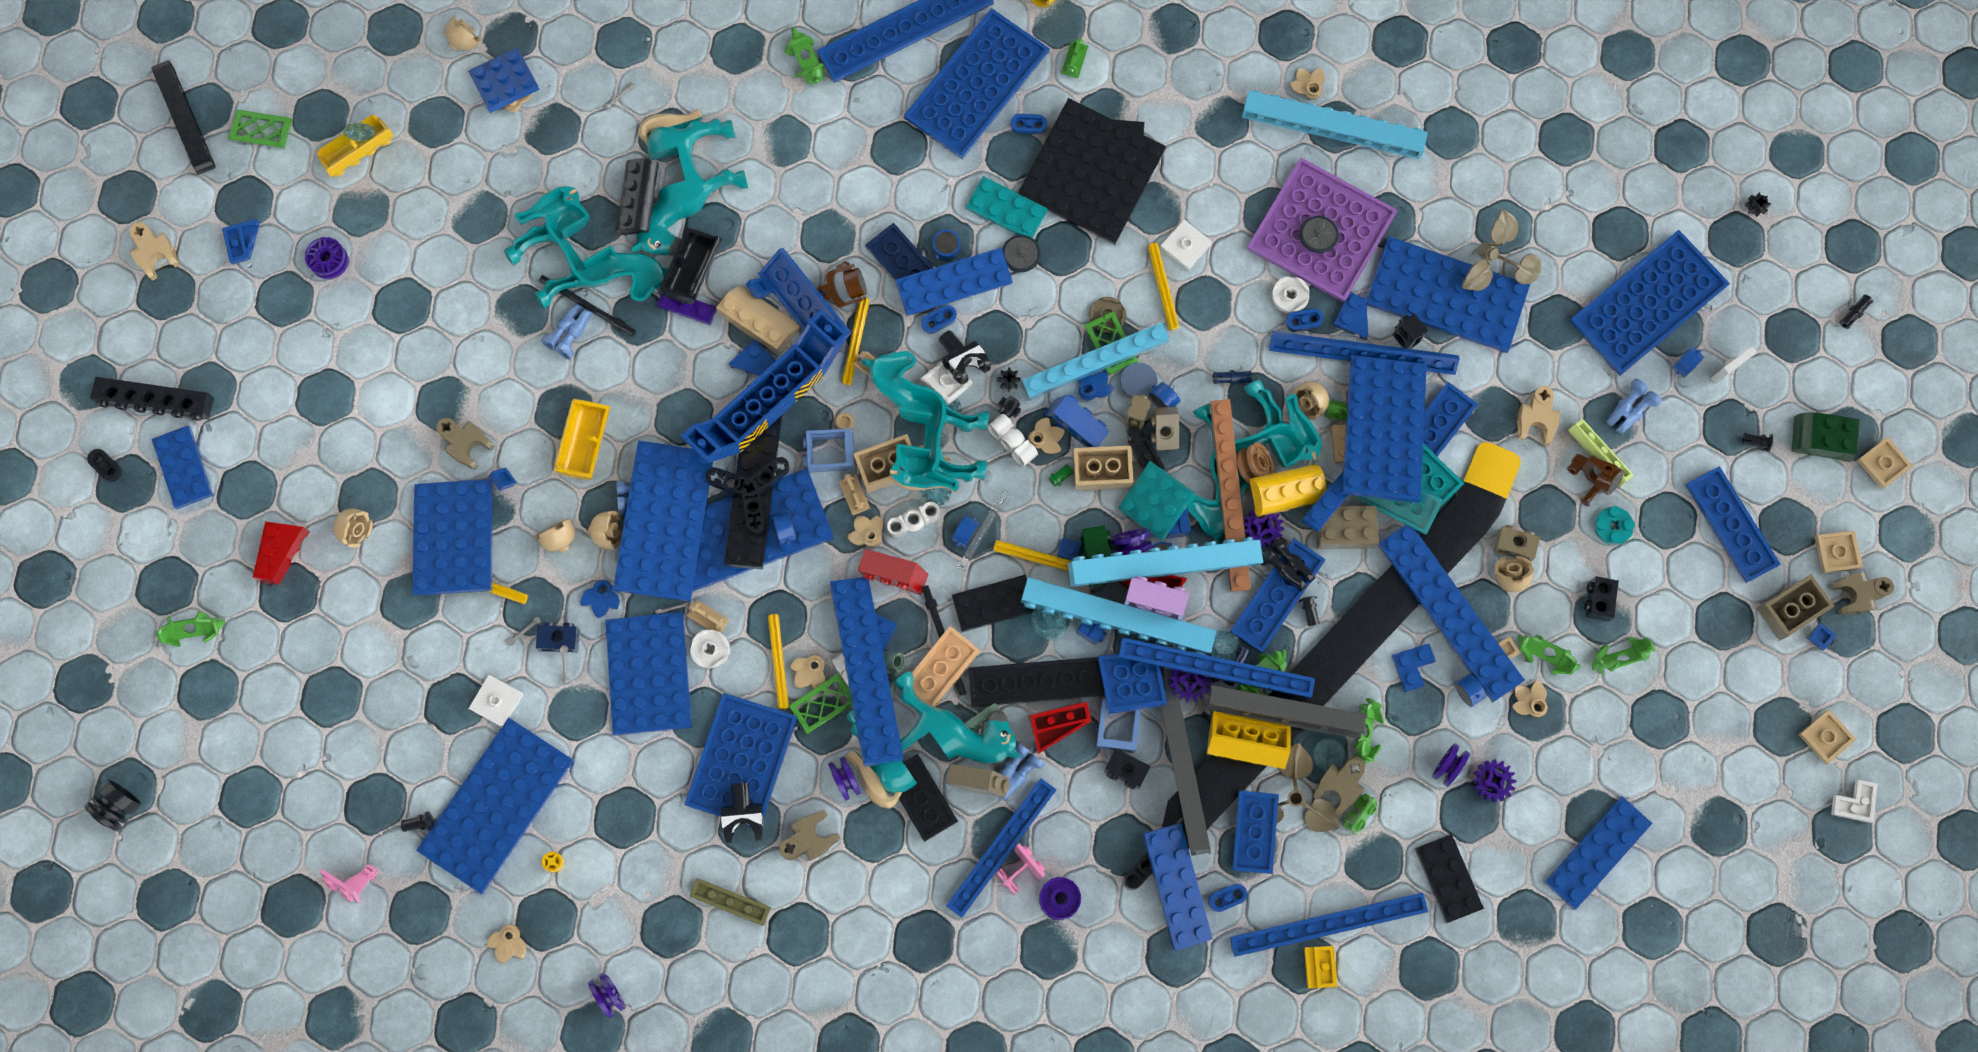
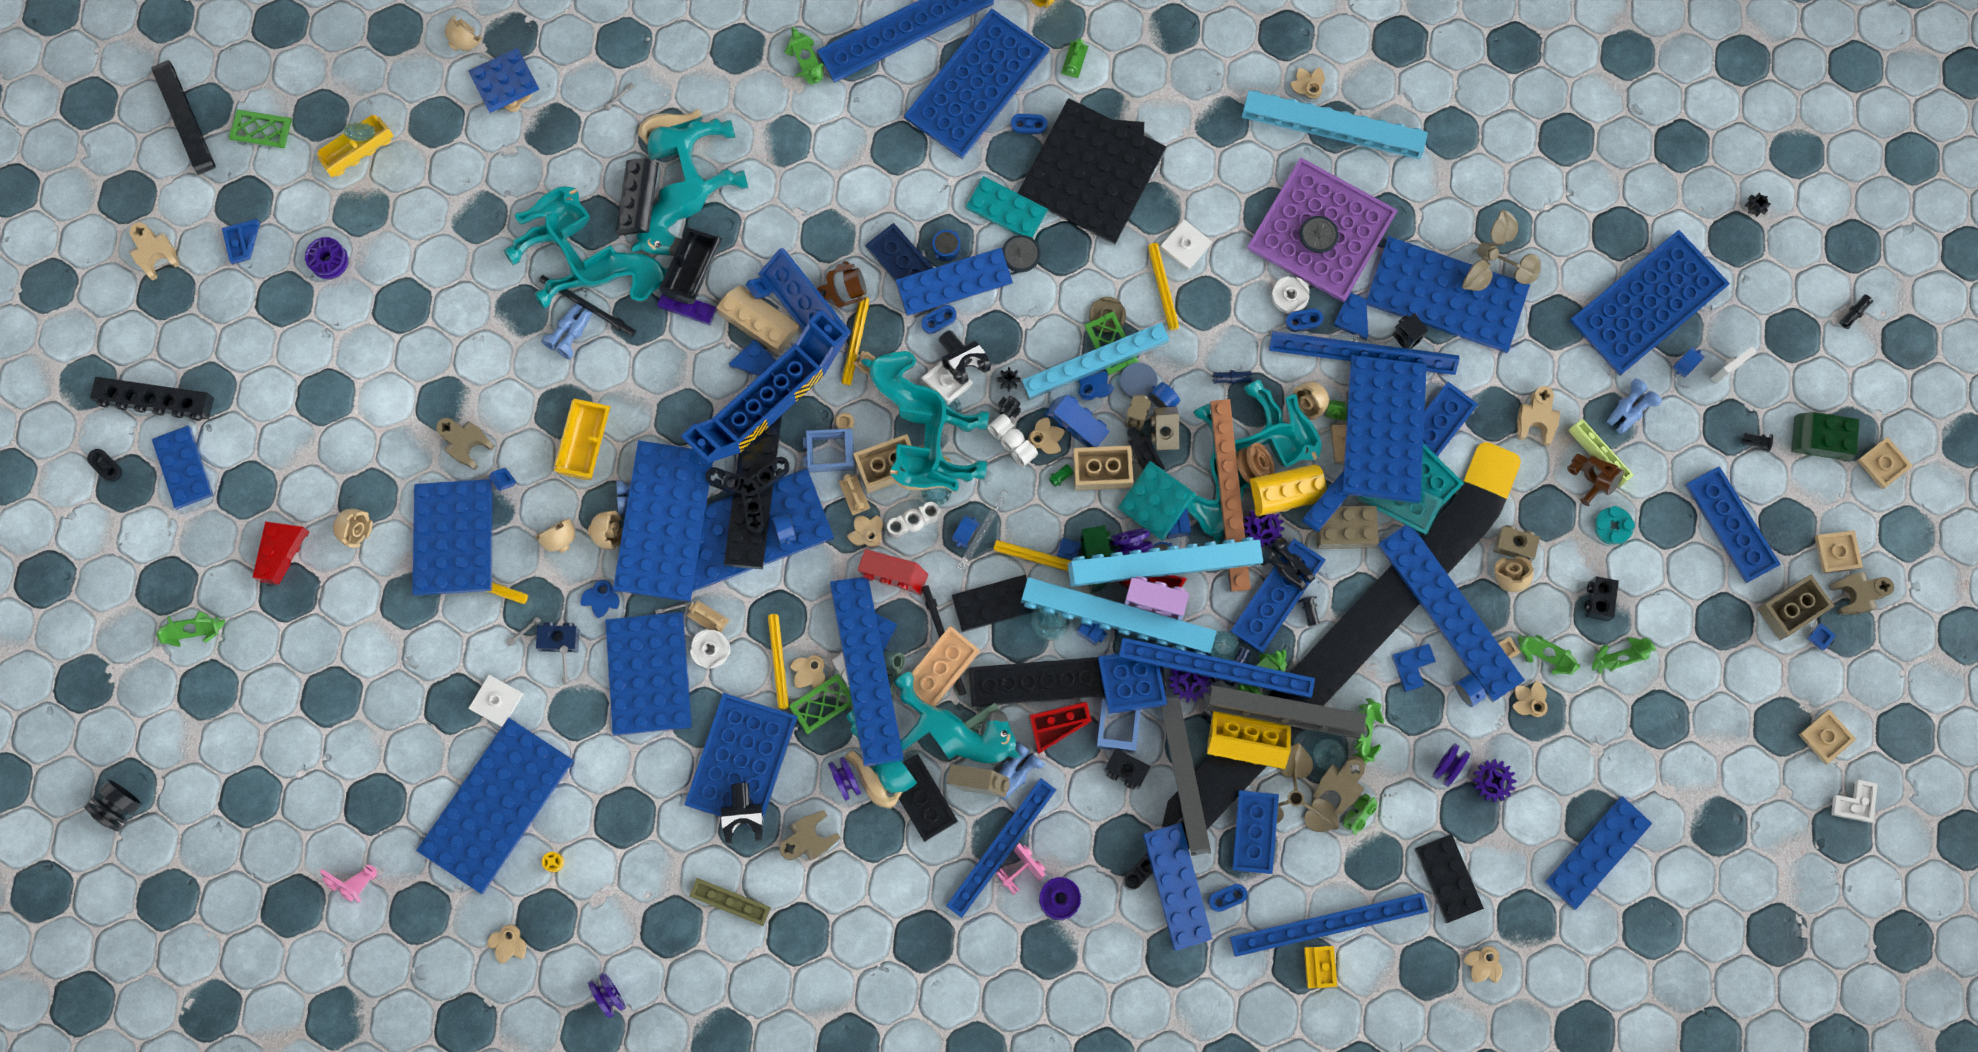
(420, 822): black pin -> none
(1482, 967): none -> tan plate

